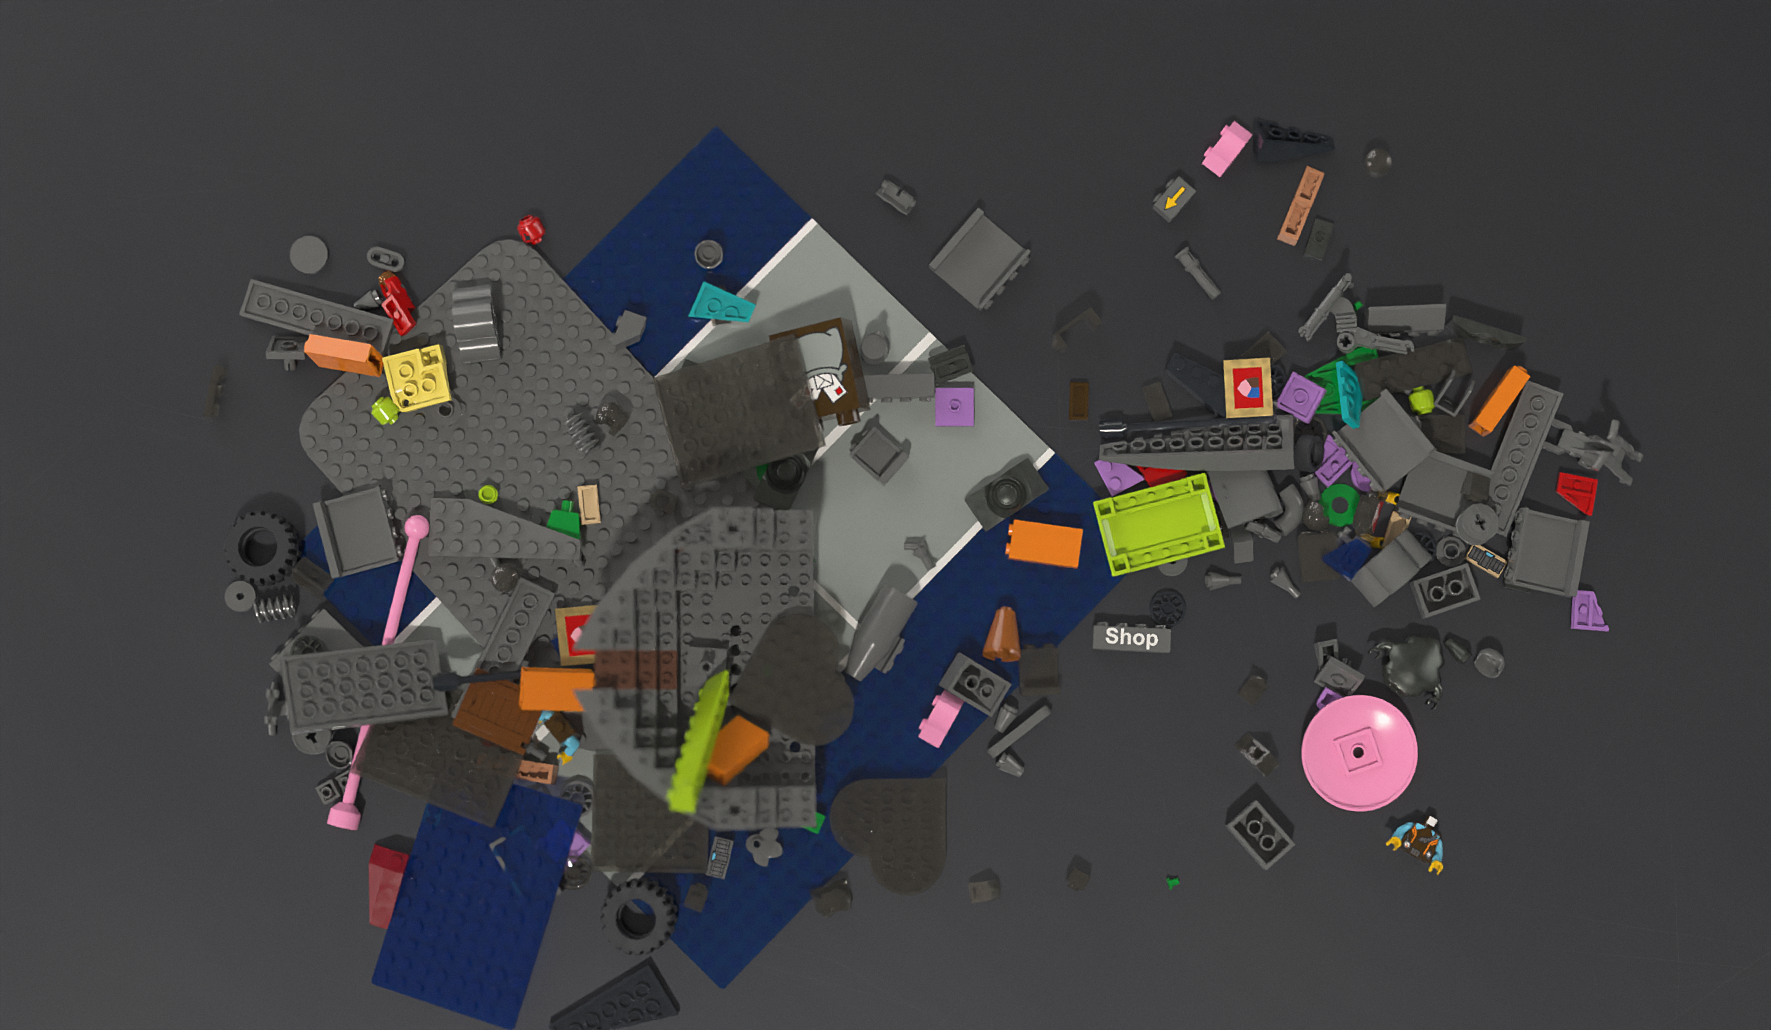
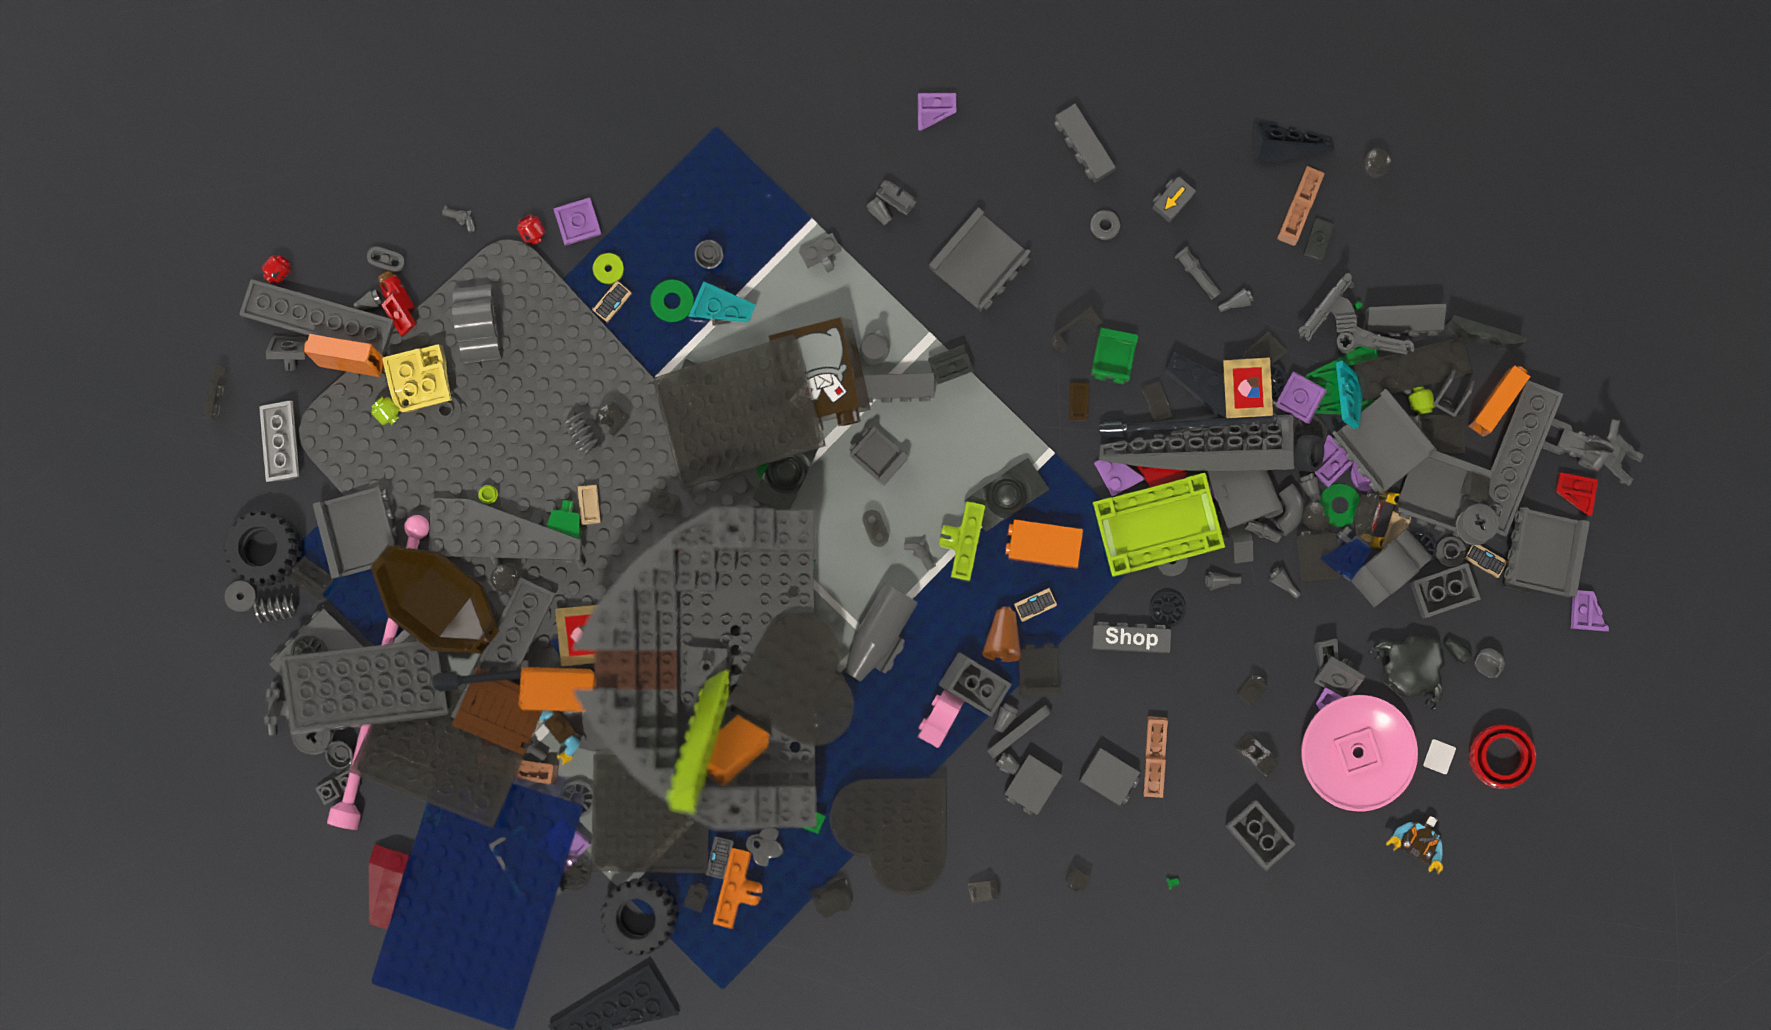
(276, 268): none -> red head
(279, 441): none -> light grey slope
(309, 255): dark grey tile -> none
(434, 600): none -> dark brown panel
(461, 216): none -> dark grey piece
(577, 221): none -> medium lavender plate
(602, 262): none -> lime piece
(612, 301): none -> tile
(629, 330): dark grey slope -> none
(678, 313): none -> green gear
(735, 889): none -> orange plate
(820, 252): none -> dark grey plate
(875, 528): none -> clear smoke plate
(879, 210): none -> dark grey cone
(934, 107): none -> medium lavender wing
(954, 407): medium lavender plate -> none
(964, 540): none -> lime plate
(1032, 785): none -> dark grey panel
(1035, 605): none -> tile
(1085, 143): none -> dark grey brick
(1105, 234): none -> dark grey piece
(1110, 777): none -> dark grey panel
(1114, 355): none -> green panel
(1155, 756): none -> nougat slope
(1226, 149): bright pink brick -> none
(1241, 299): none -> dark grey cone
(1439, 756): none -> white sticker
(1478, 756): none -> red tyre

